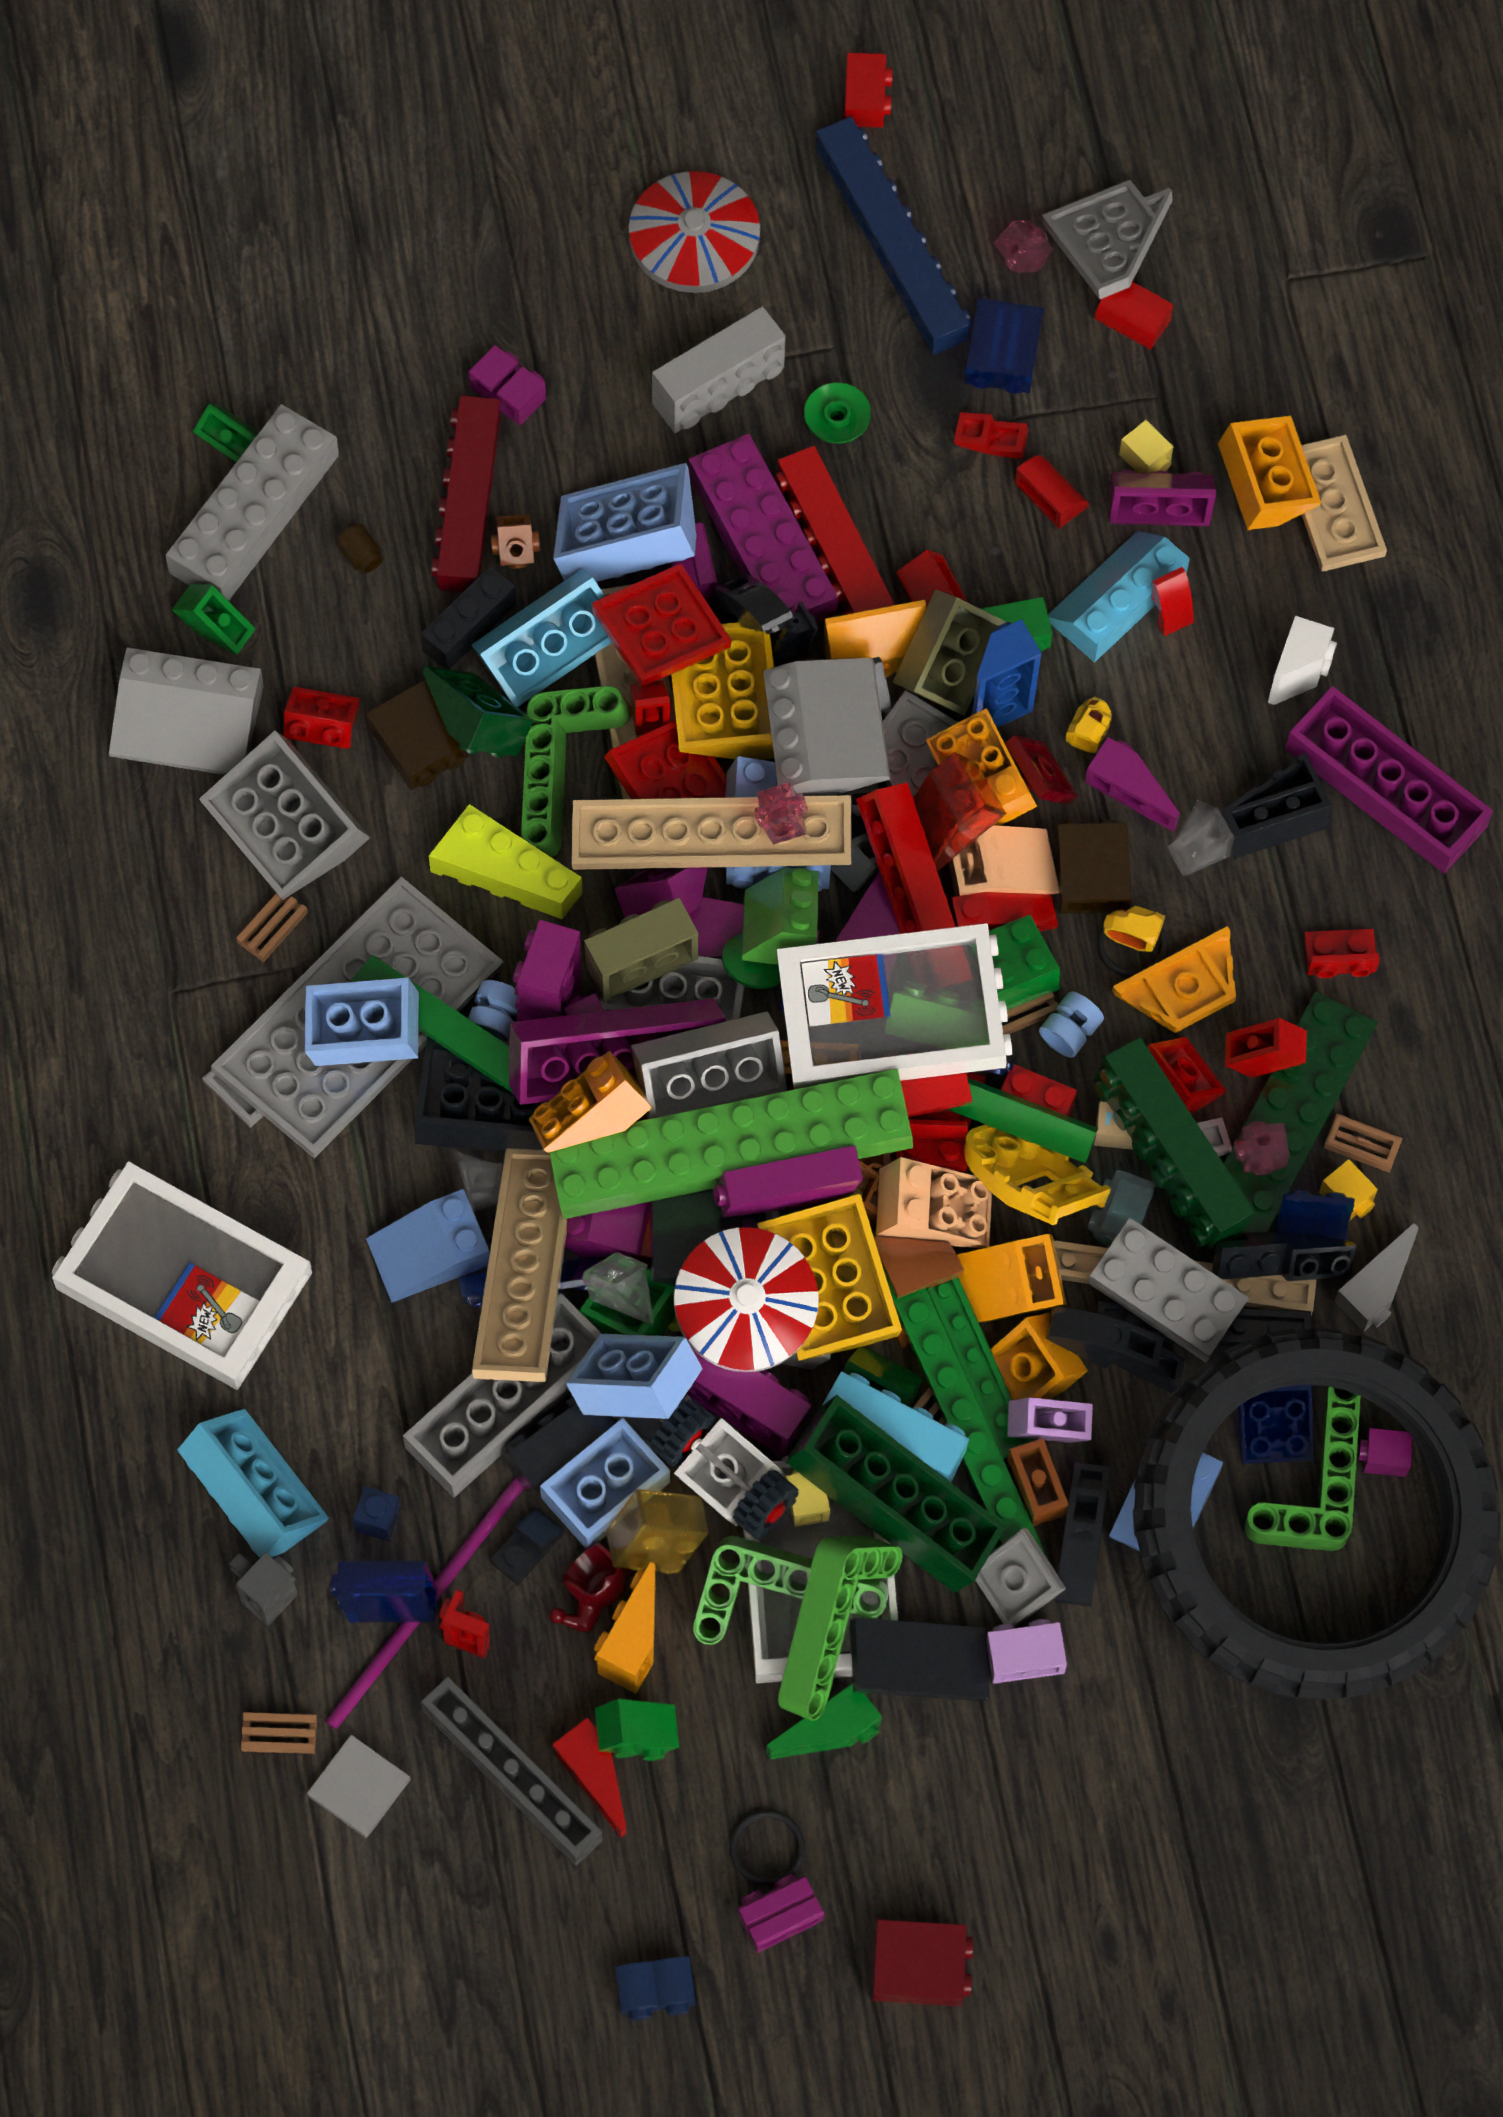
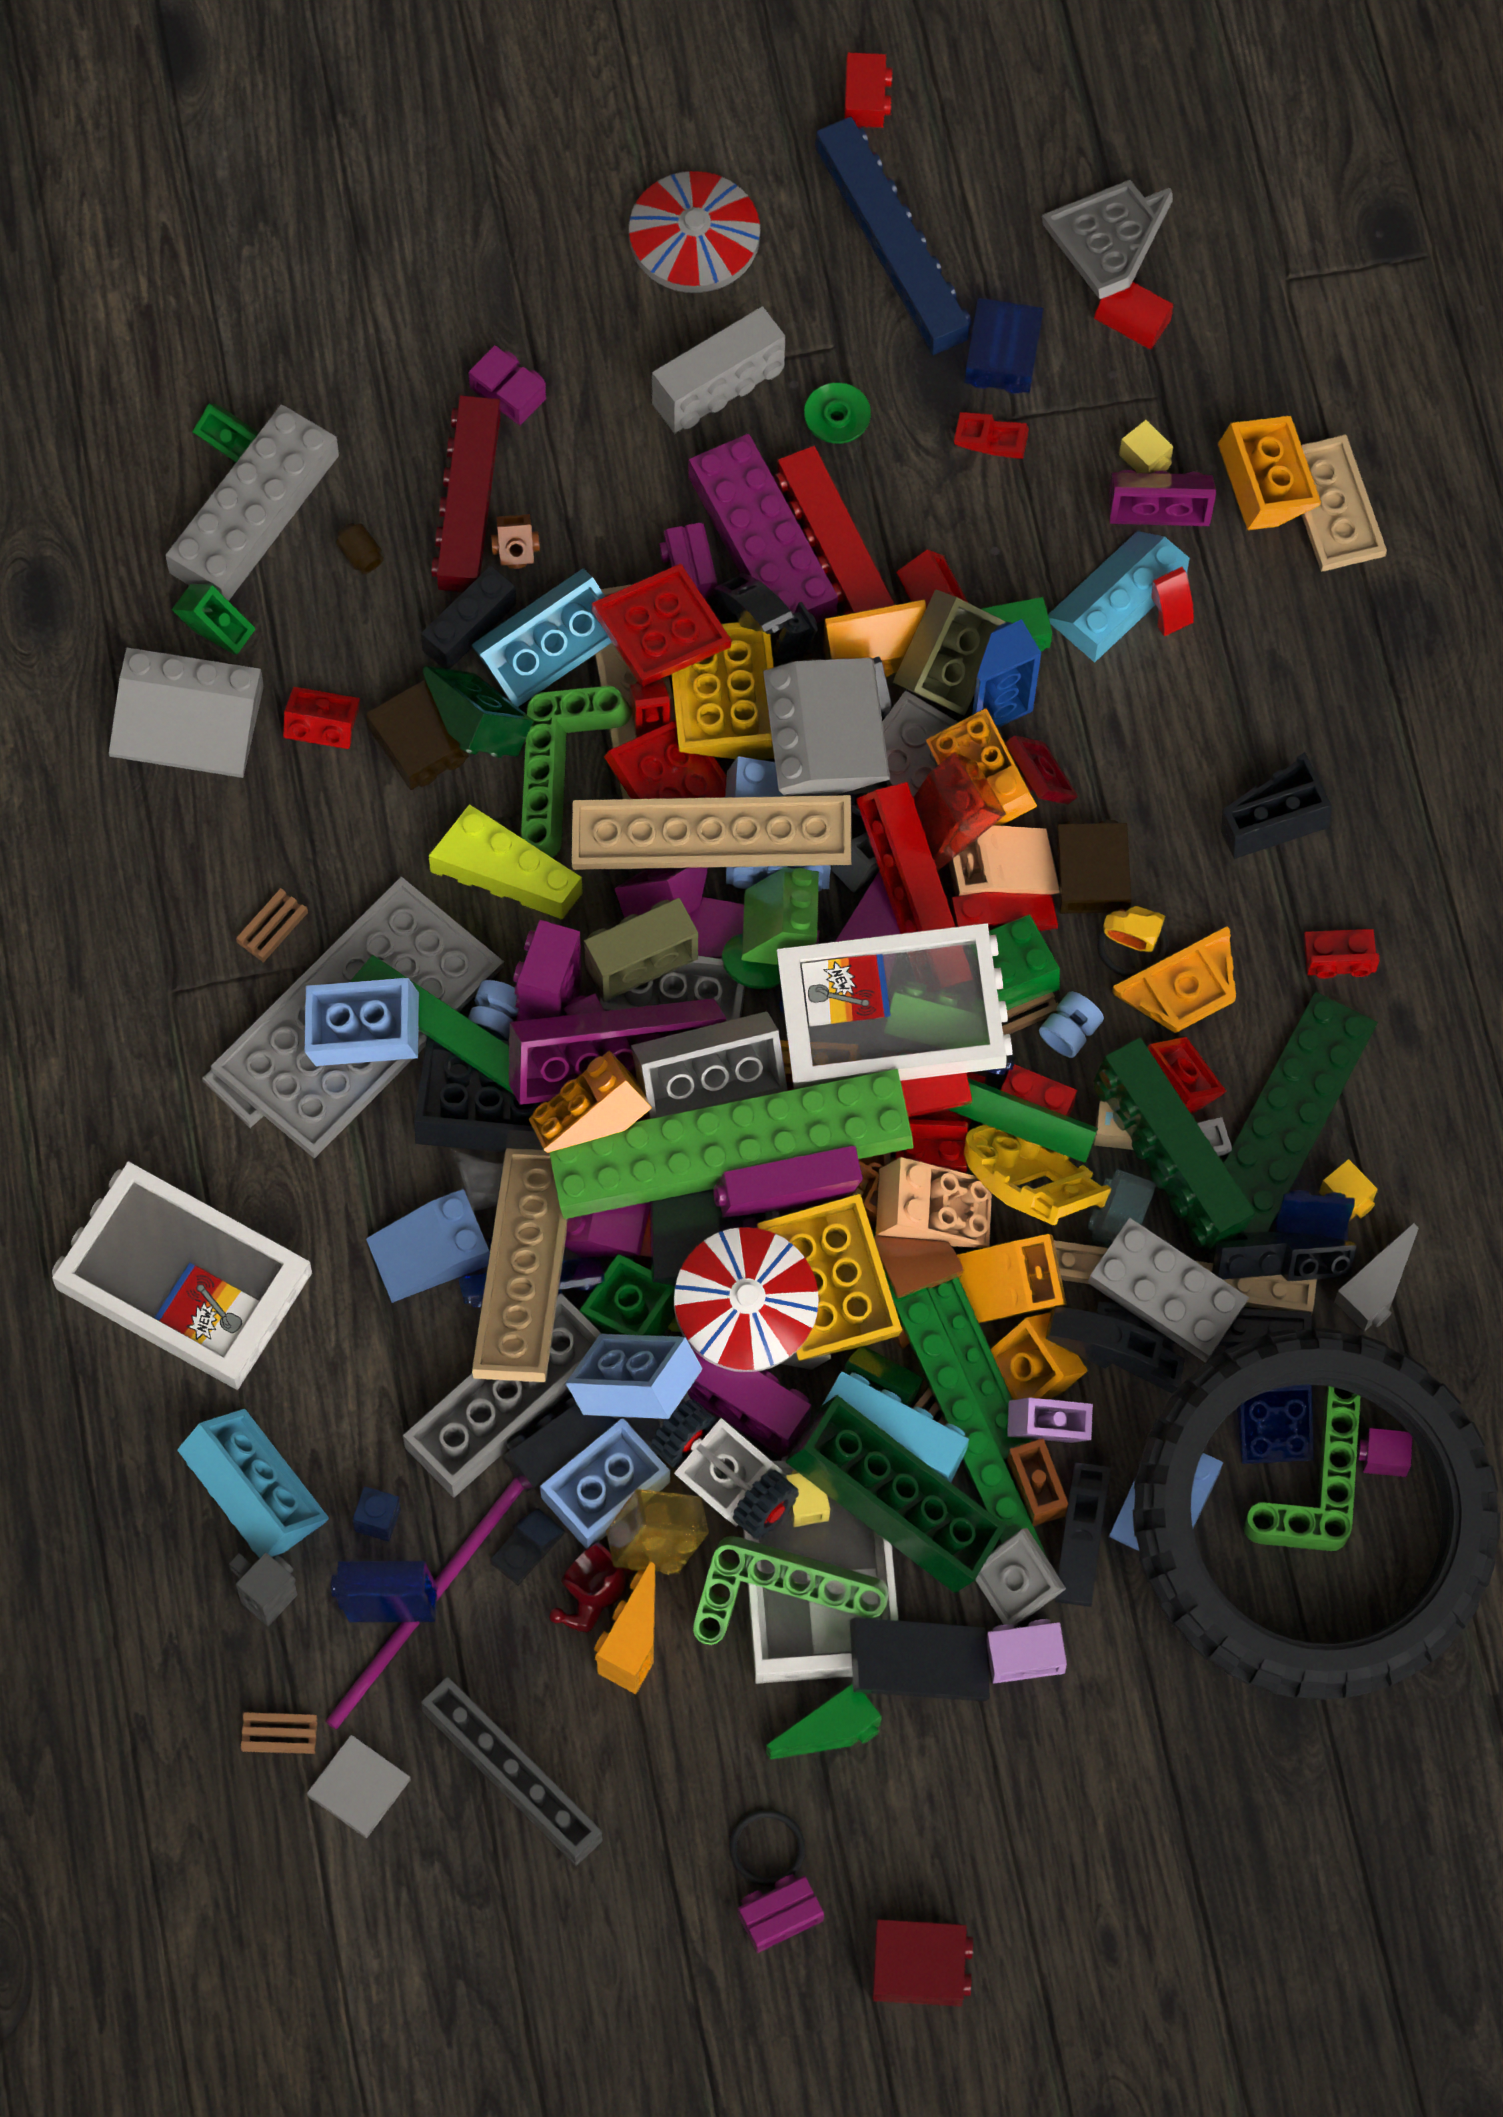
(283, 816): light grey slope -> none
(464, 1628): red bracket -> none
(592, 1771): red slope -> none
(621, 1285): clear slope -> none
(627, 525): light blue slope -> none
(637, 1729): green brick -> none
(655, 1987): dark blue brick -> none
(781, 813): clear pink brick -> none
(825, 1614): bright green beam -> none
(1023, 246): clear pink brick -> none
(1049, 490): red brick -> none
(1089, 725): yellow rock -> none
(1127, 779): magenta slope -> none
(1201, 840): clear slope -> none
(1262, 1147): clear pink brick -> none
(1265, 1048): red brick -> none
(1303, 660): white slope -> none
(1360, 1155): medium nougat tile -> none
(1389, 780): magenta brick -> none

